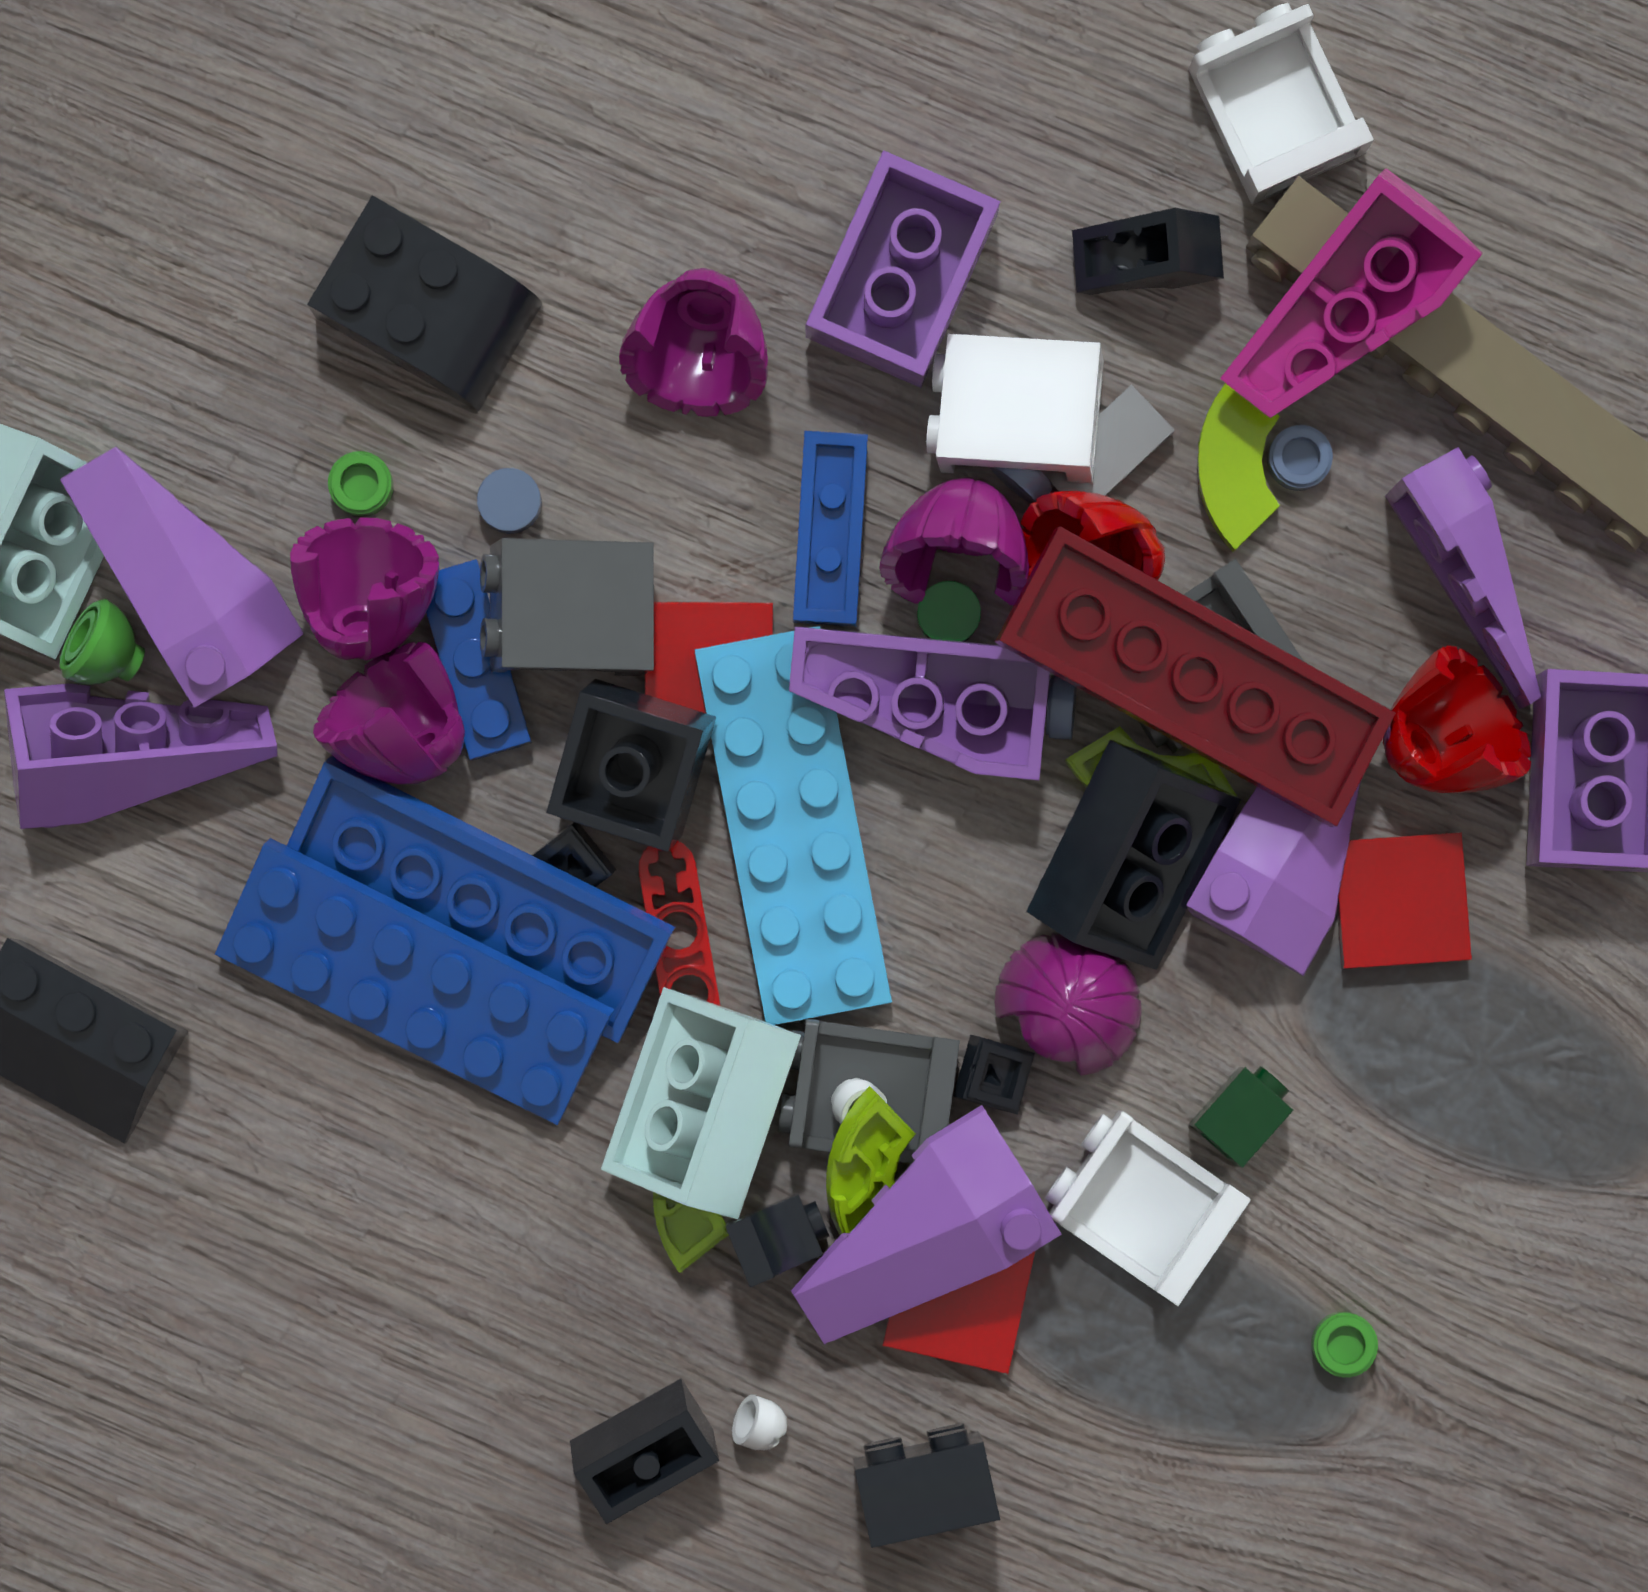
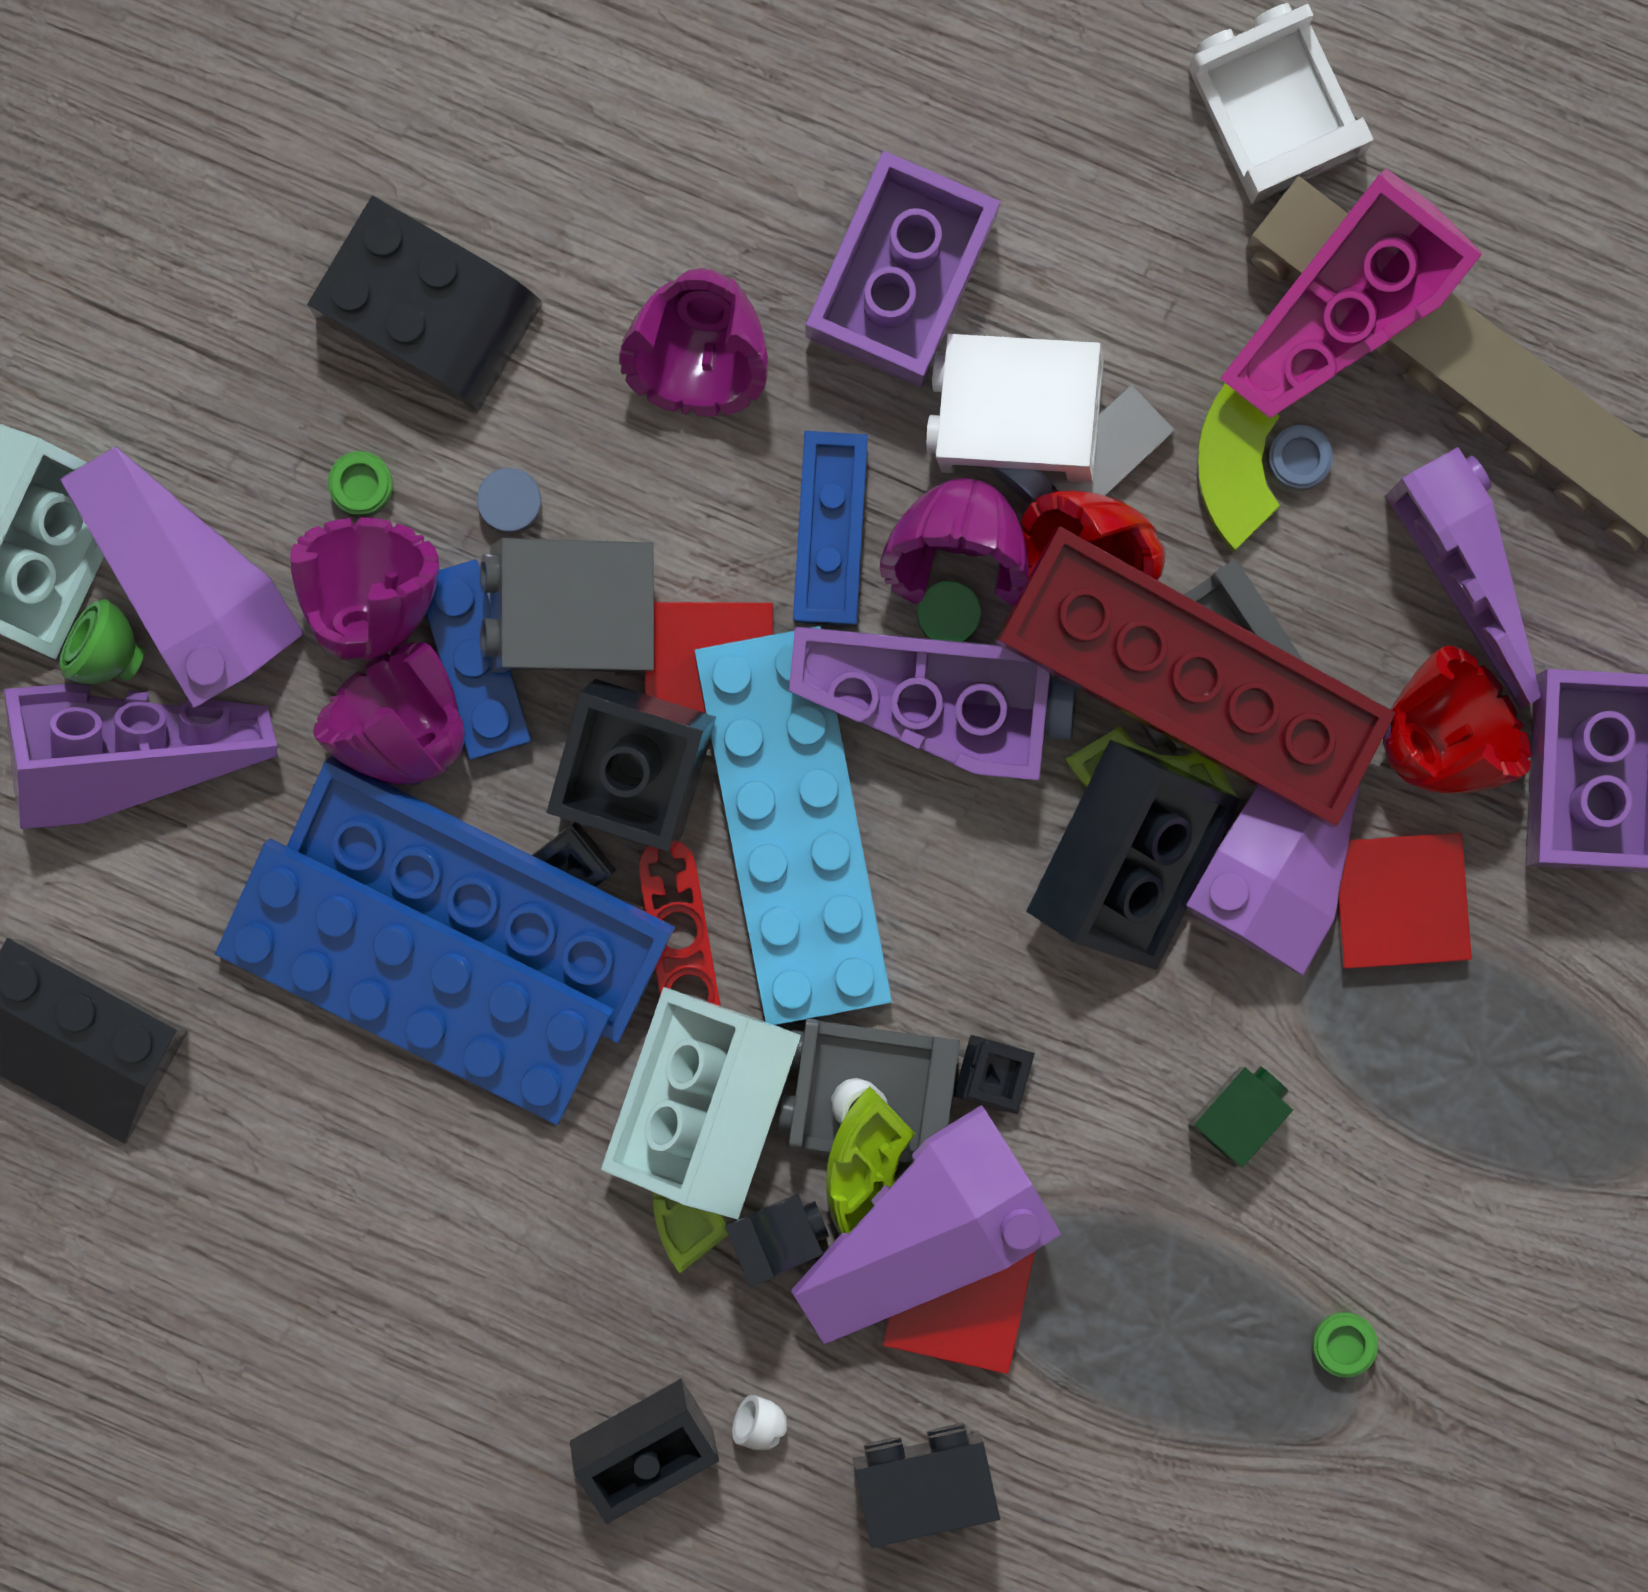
(1070, 1001): magenta hair -> none
(1145, 1205): white panel -> none
(1148, 251): black arch -> none

